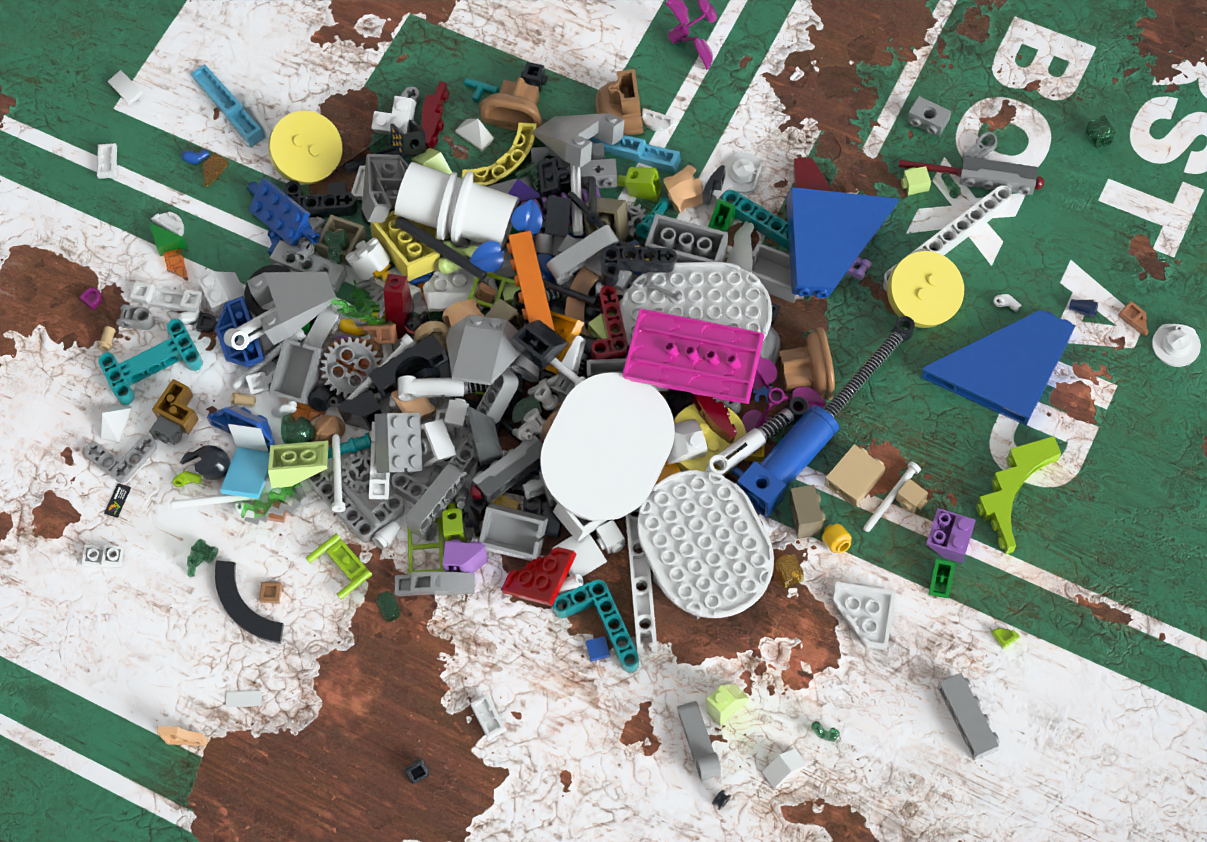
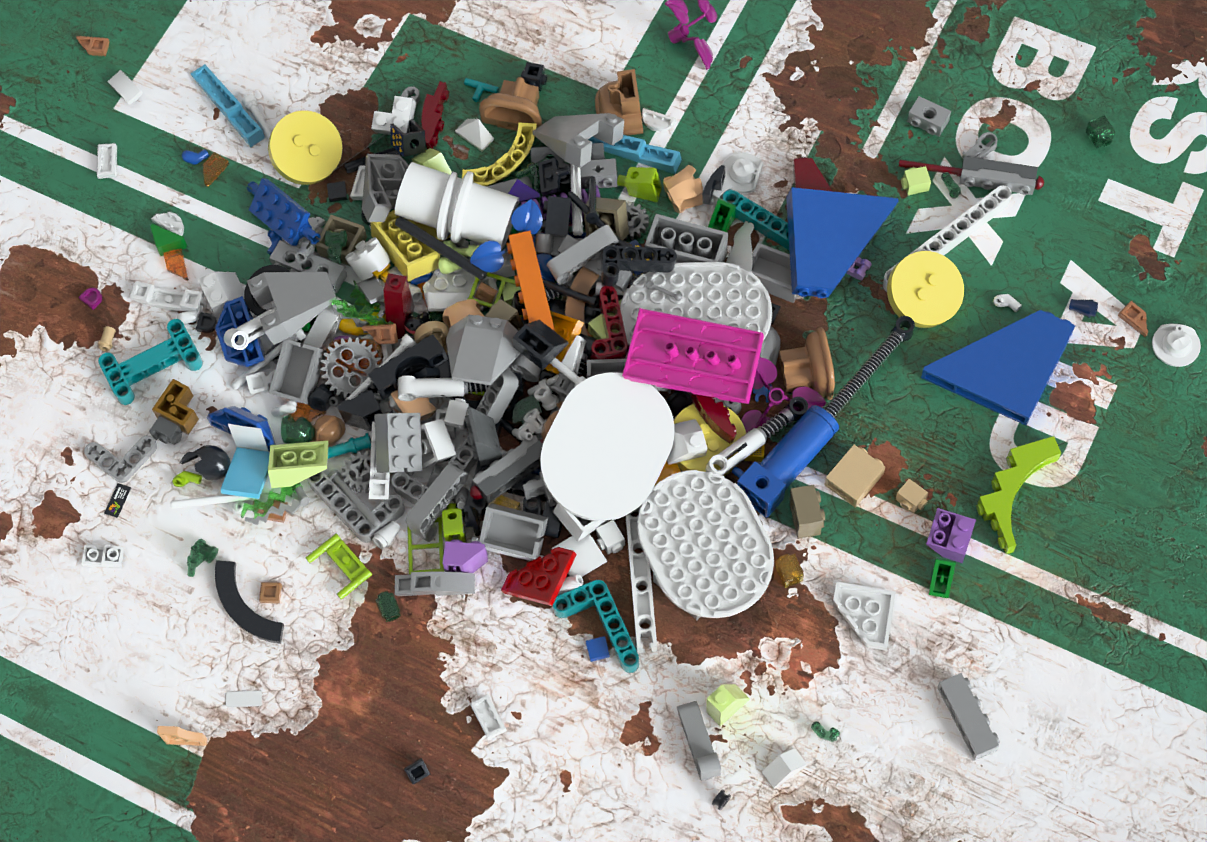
(94, 45): none -> nougat tile
(114, 422): white slope -> none
(132, 318): light grey piece -> none
(243, 399): tan pin -> none
(337, 505): white bar -> none
(343, 203): black beam -> none
(372, 290): none -> light grey slope
(648, 219): teal pin -> none
(836, 538): yellow head -> none
(912, 468): white bar -> none
(1005, 636): lime tile -> none

